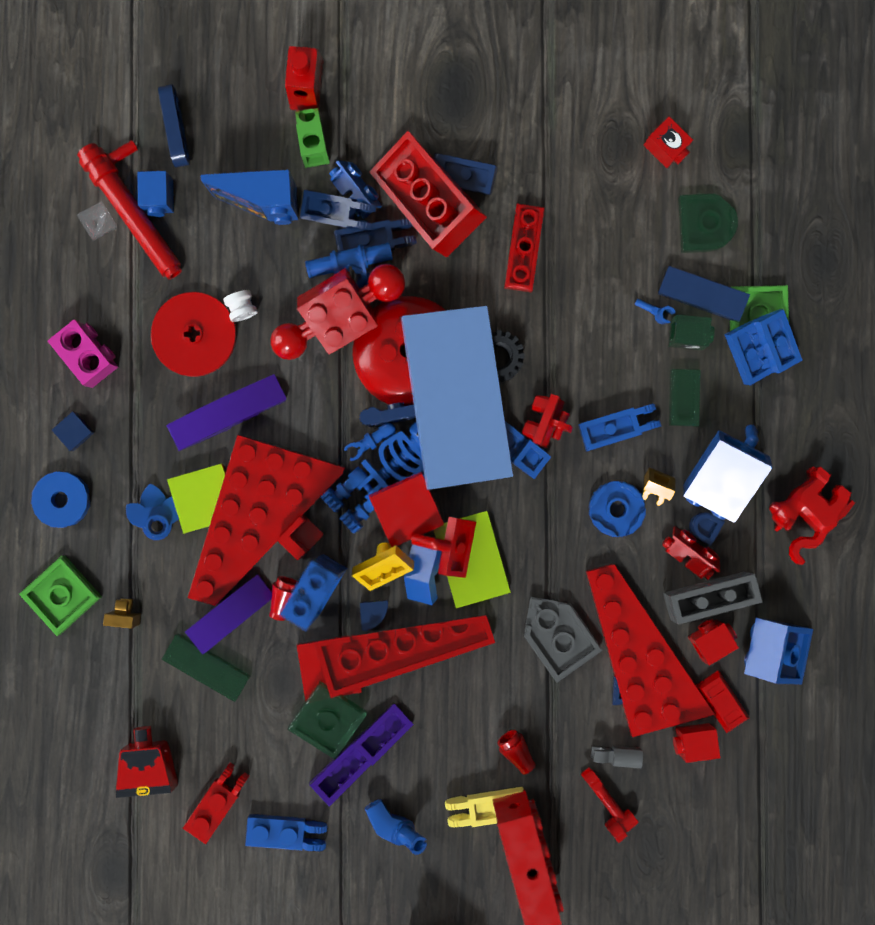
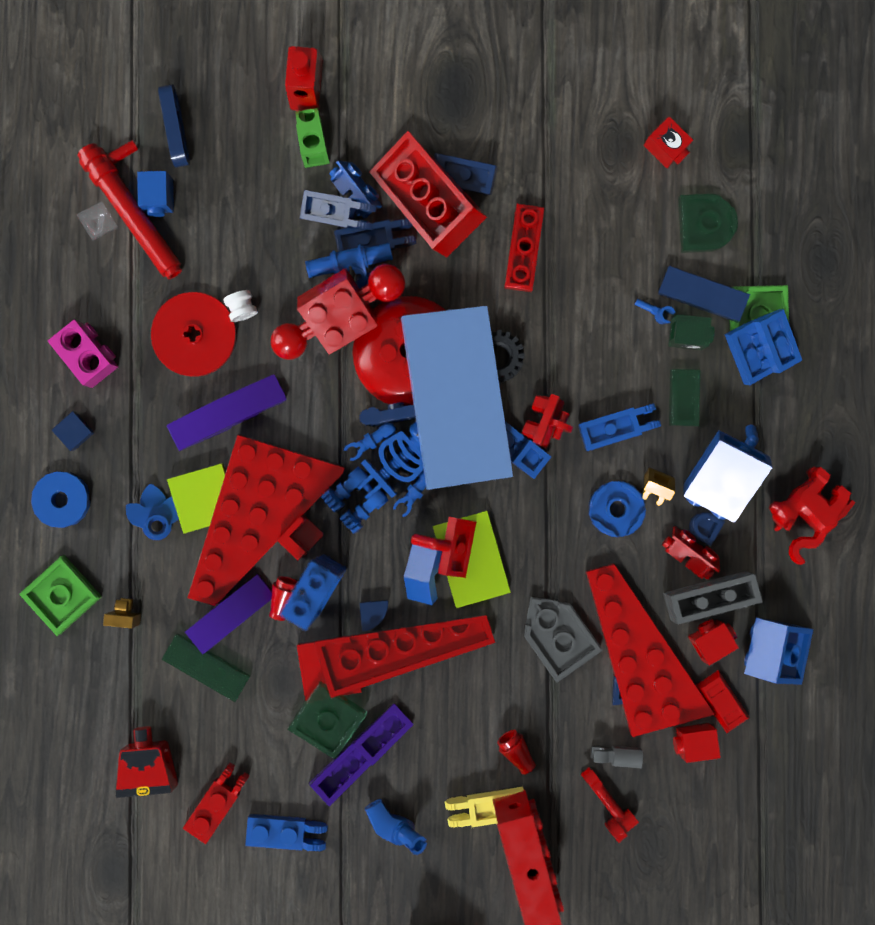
(262, 193): blue slope -> none
(384, 567): yellow tile -> none
(406, 509): red tile -> none

